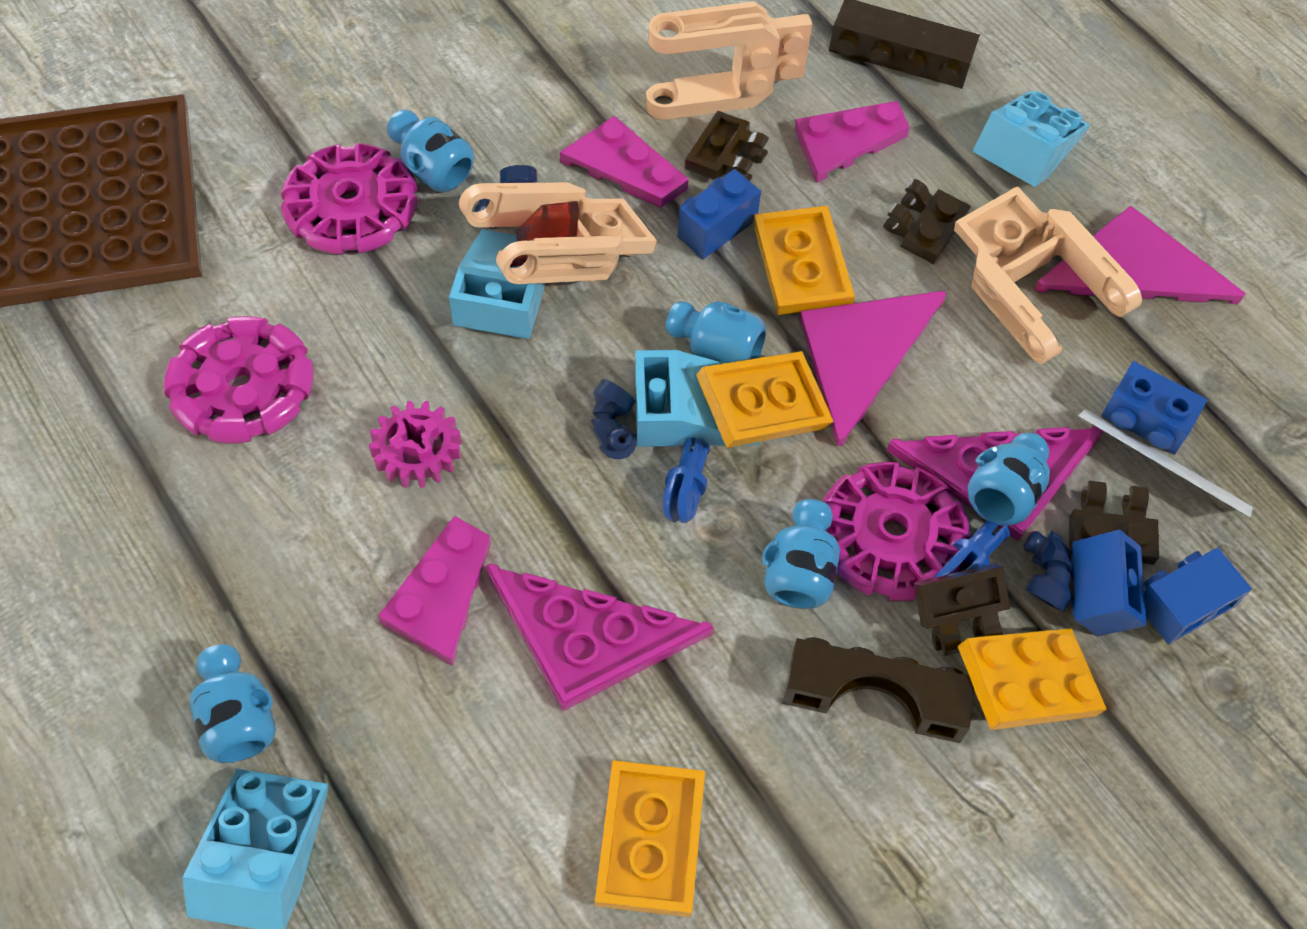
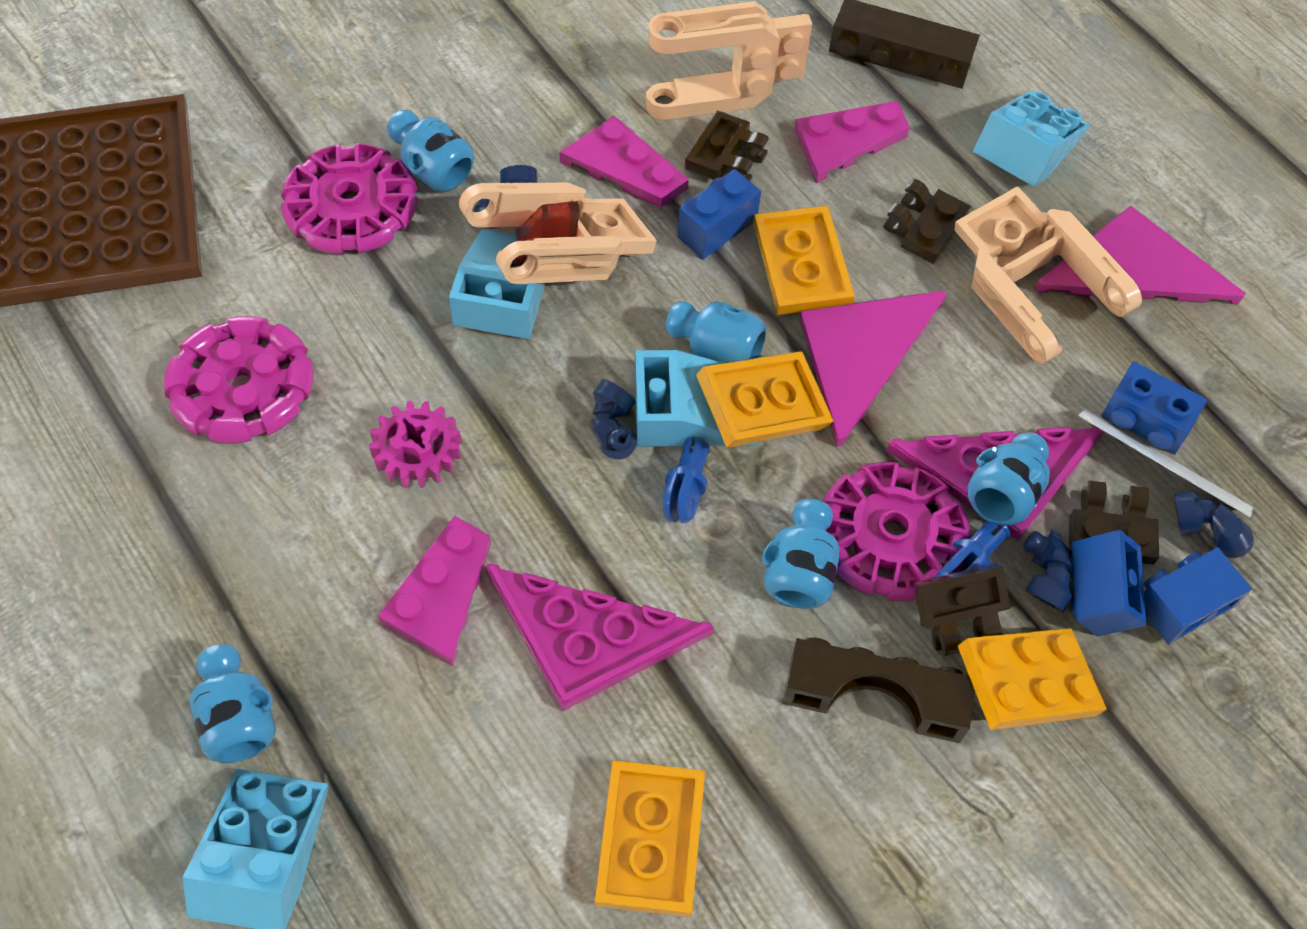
(1229, 531): none -> dark blue arm

